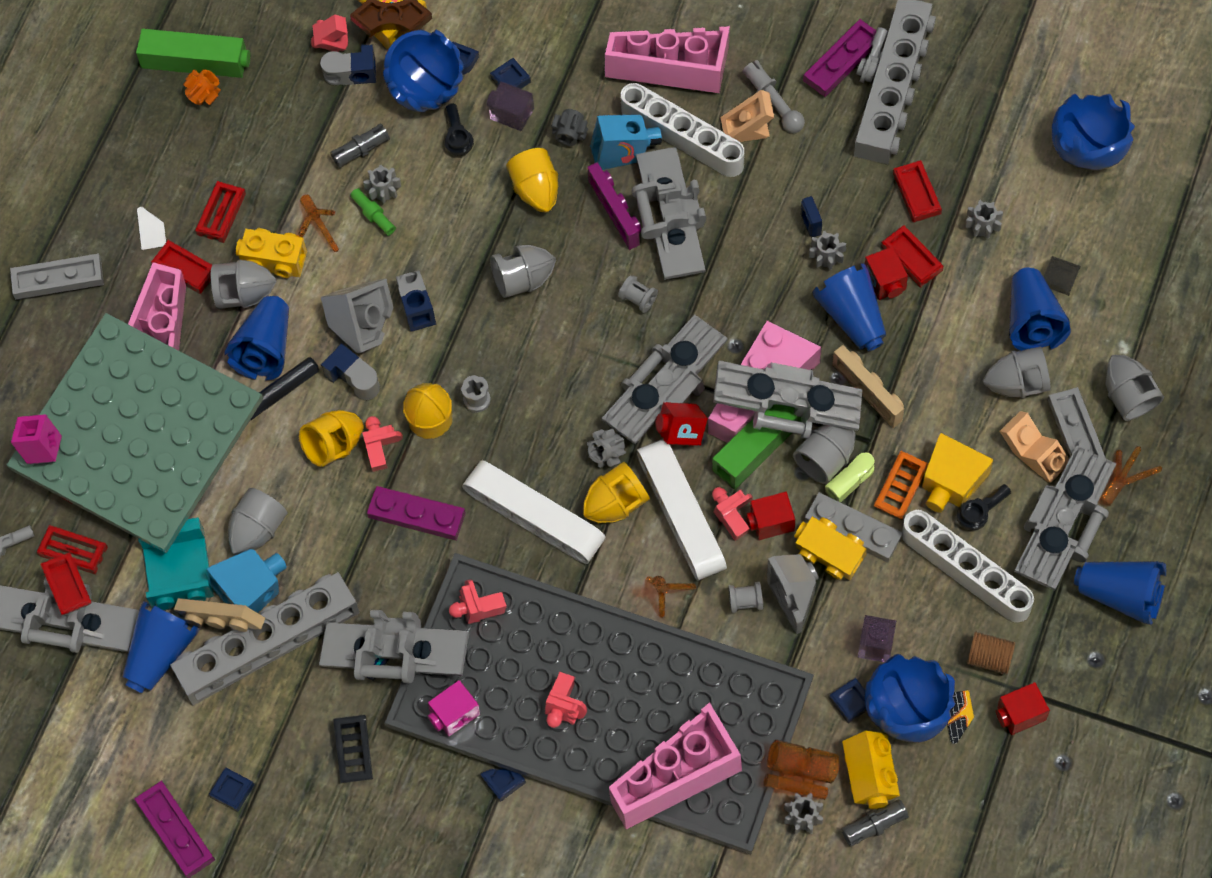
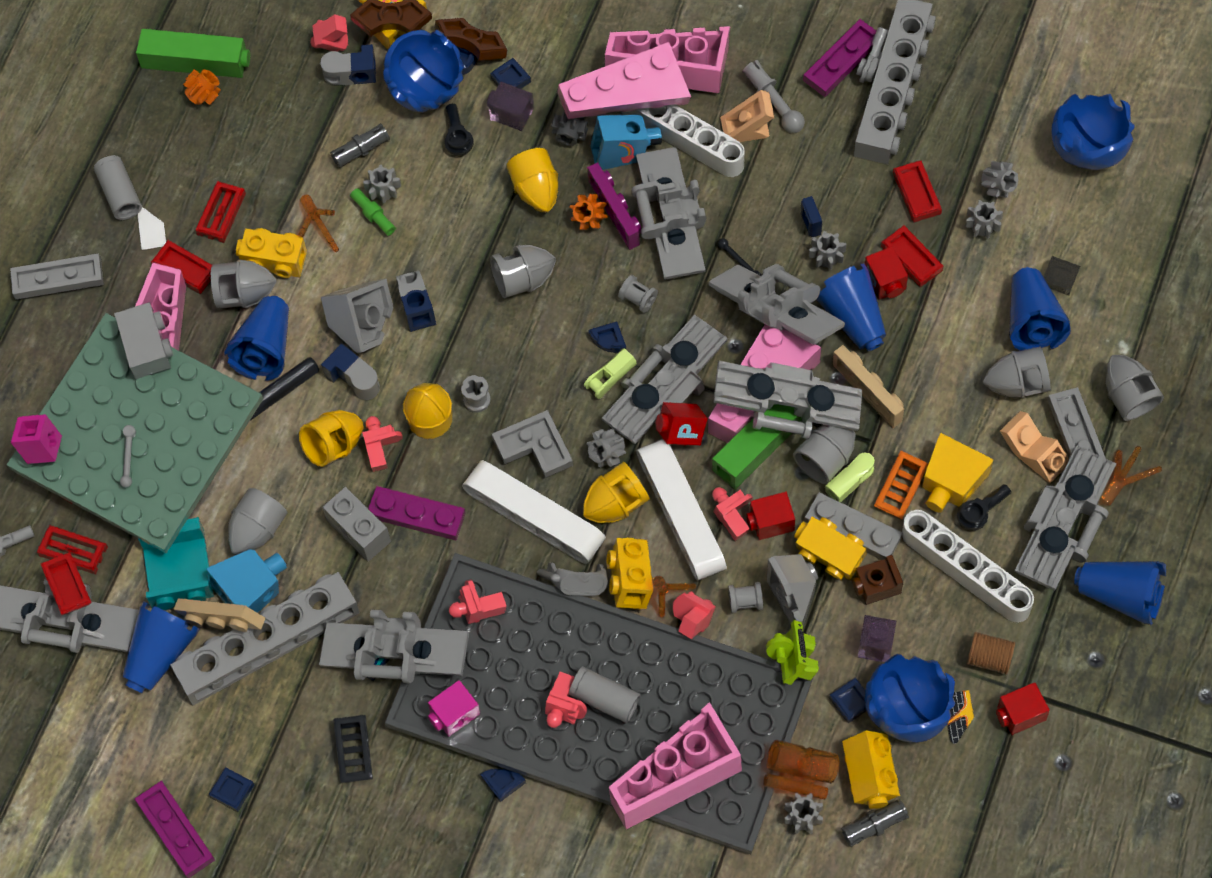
(117, 187): none -> light grey pin
(129, 432): none -> light grey hinge
(143, 340): none -> light grey brick
(356, 524): none -> light grey brick
(483, 44): none -> reddish brown tile
(538, 436): none -> light grey plate
(576, 582): none -> light grey helmet
(596, 208): none -> orange gear
(604, 694): none -> light grey pin
(608, 337): none -> dark blue tile
(613, 371): none -> yellowish green bar
(630, 573): none -> yellow brick
(634, 83): none -> bright pink wedge
(693, 613): none -> coral piece
(723, 244): none -> black hinge
(784, 311): none -> light grey piece
(793, 653): none -> lime hips
(874, 591): none -> reddish brown brick
(999, 179): none -> light grey gear

